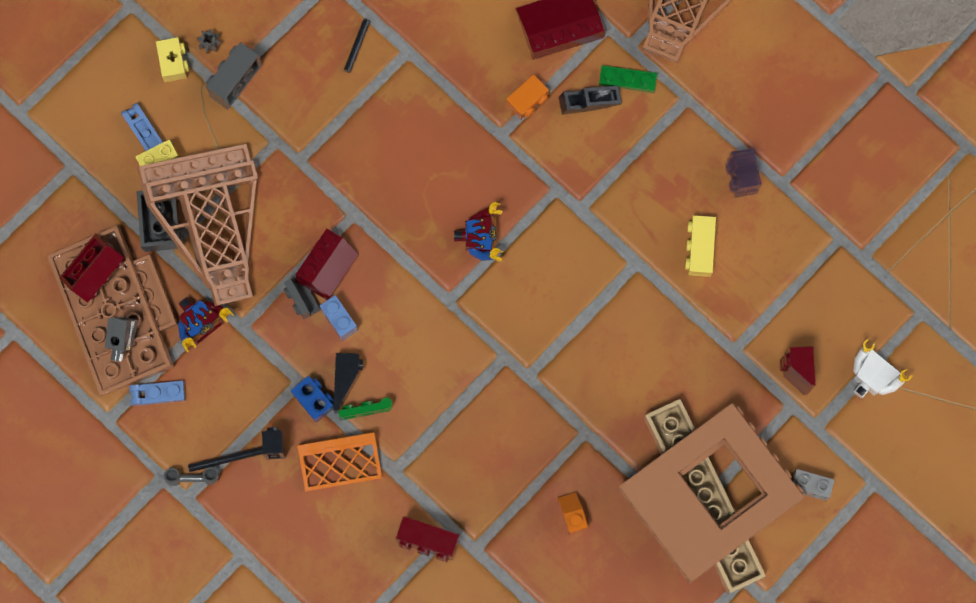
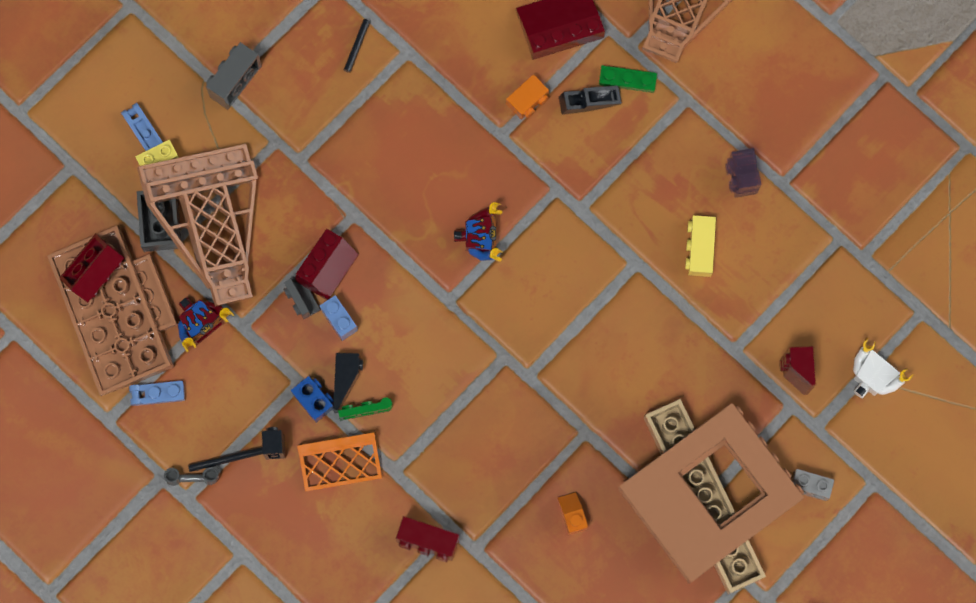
(120, 336): dark grey torso -> none
(166, 50): light yellow brick -> none
(212, 37): dark grey gear -> none

